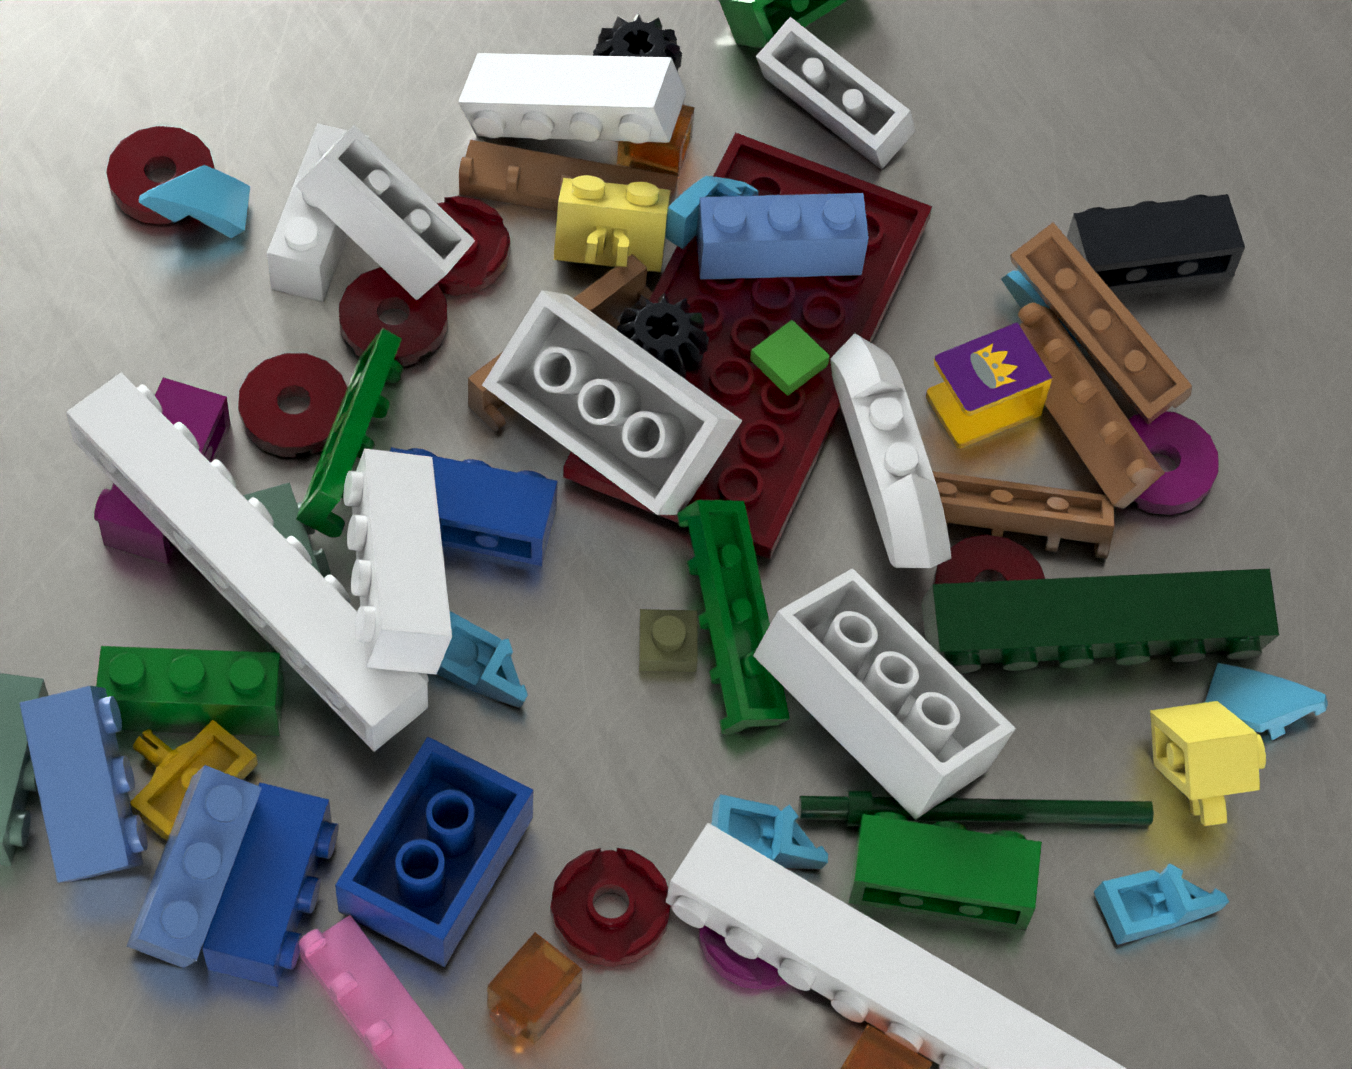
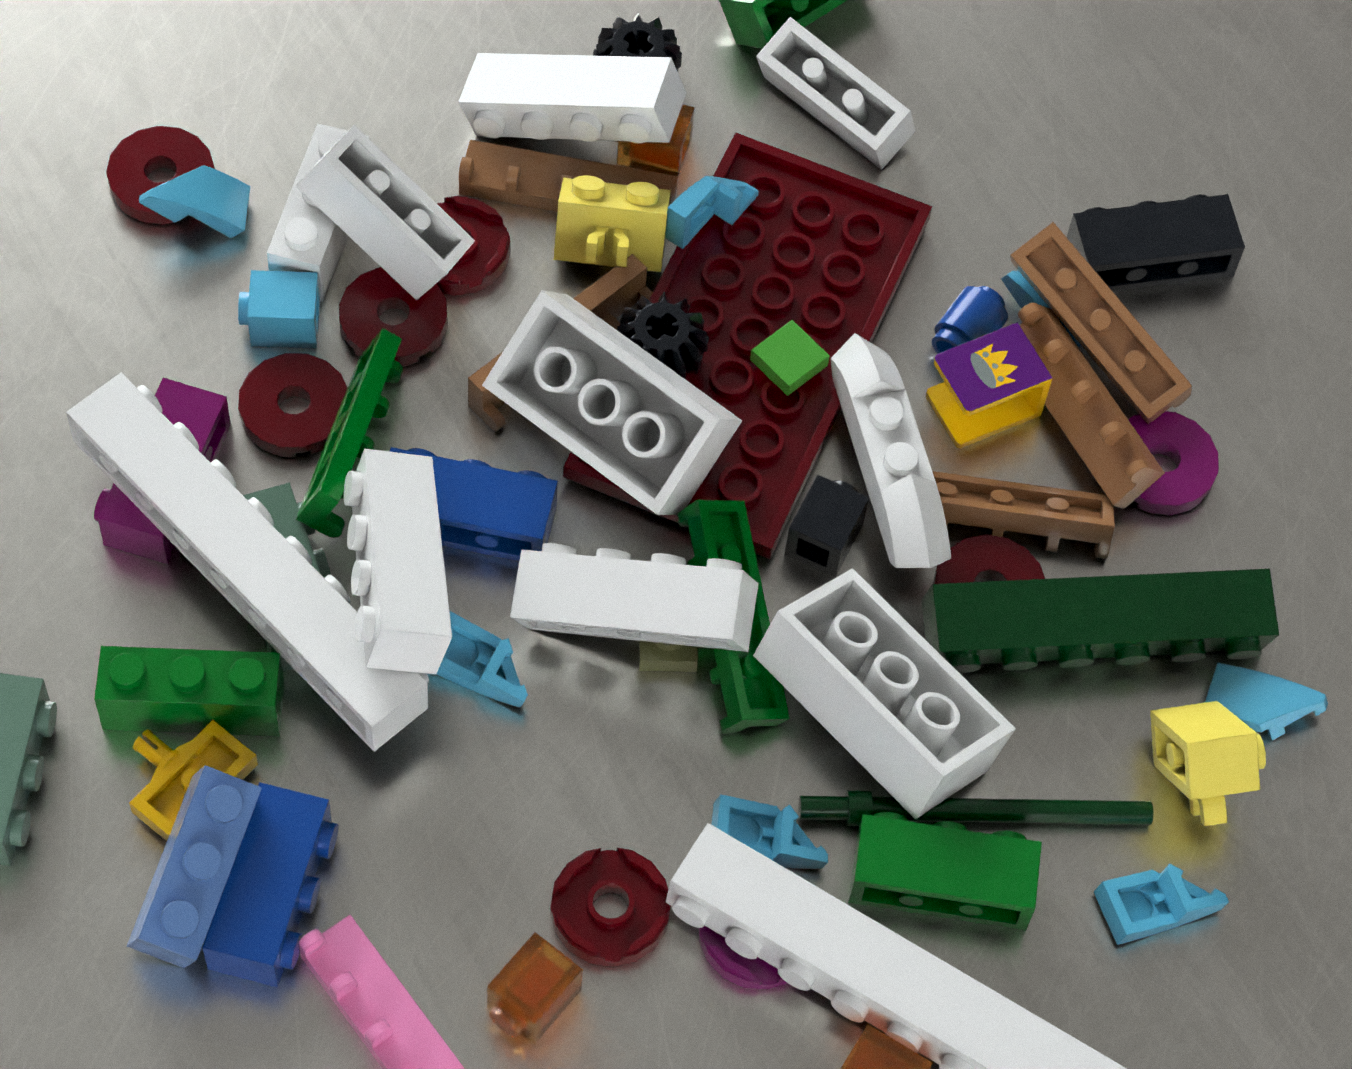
(83, 783): medium blue brick -> none
(281, 309): none -> medium azure brick
(435, 851): blue brick -> none
(635, 598): none -> white brick
(781, 236): medium blue brick -> none
(826, 525): none -> black brick
(970, 316): none -> blue brick

